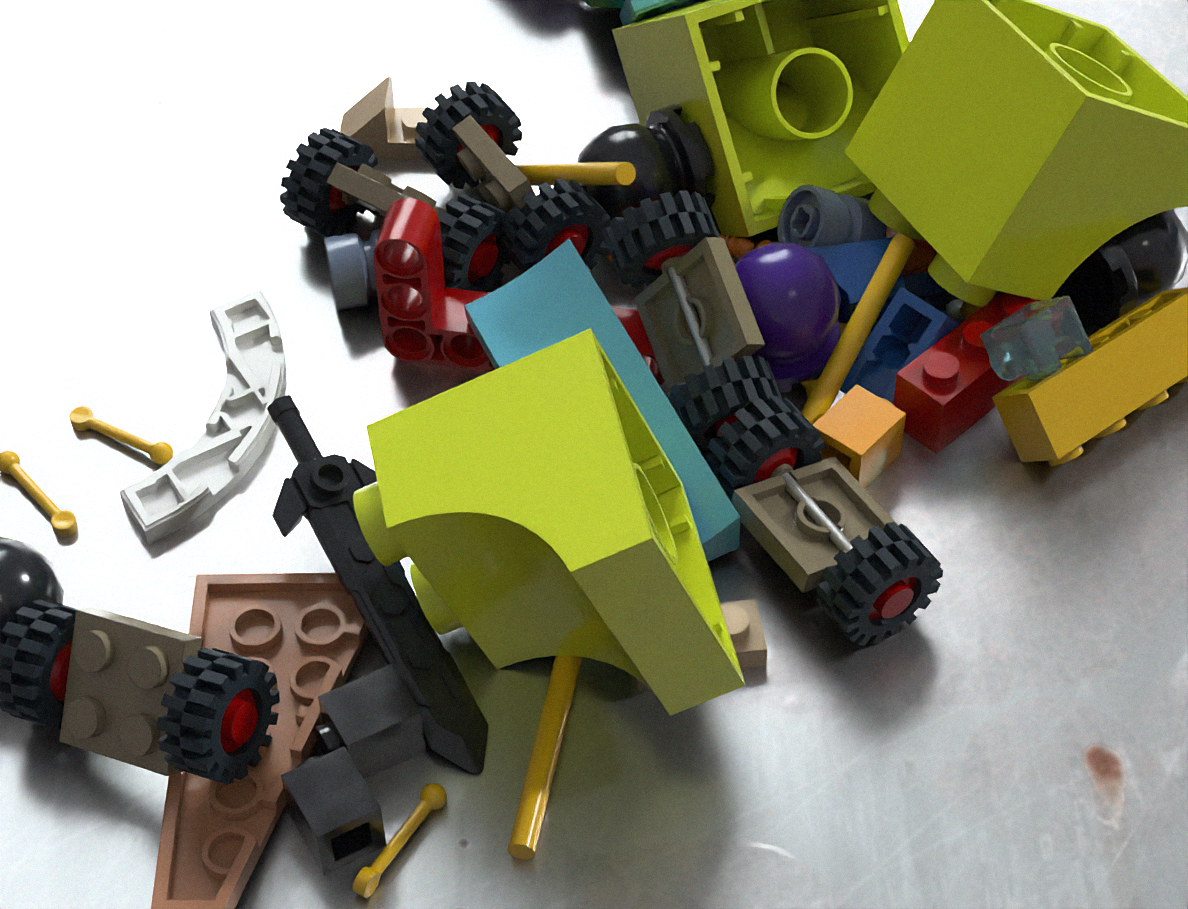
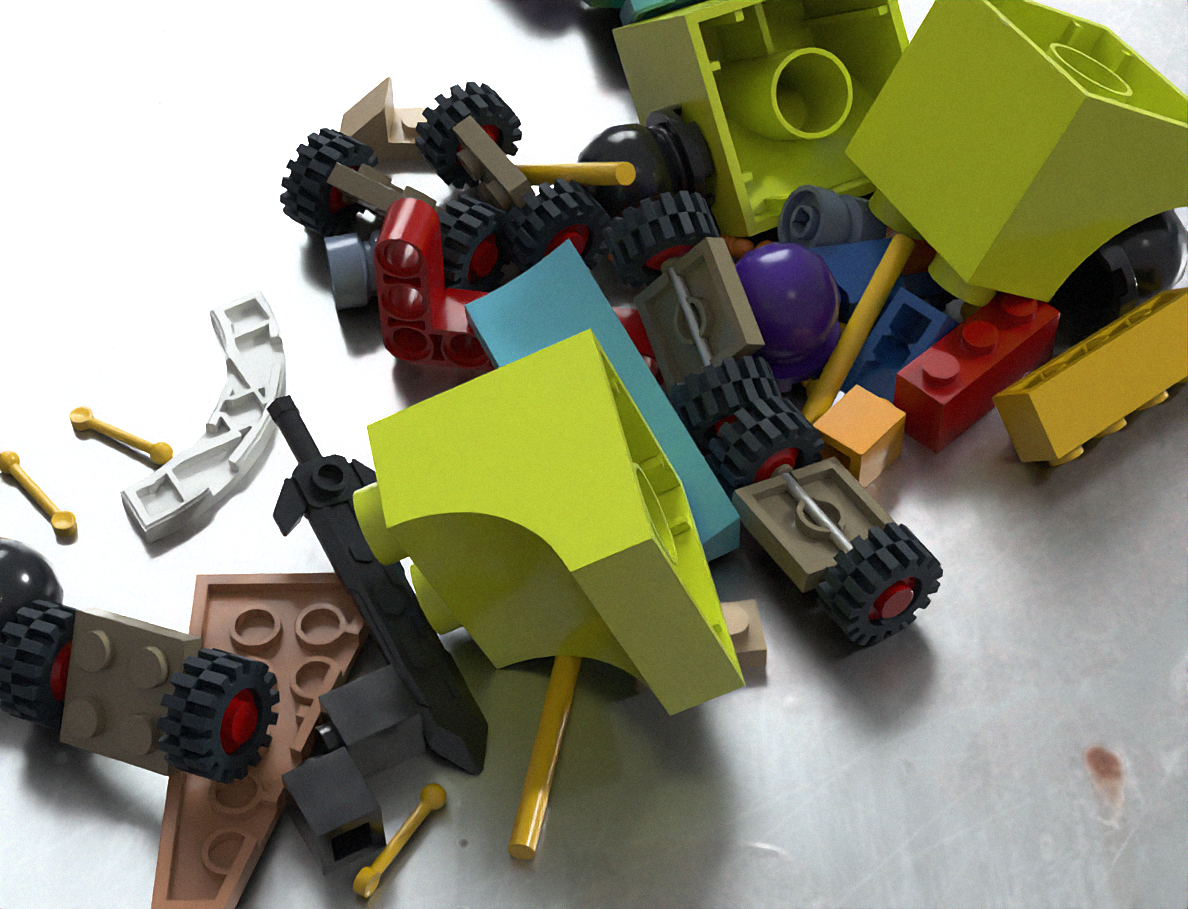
(1036, 340): clear light blue brick -> none

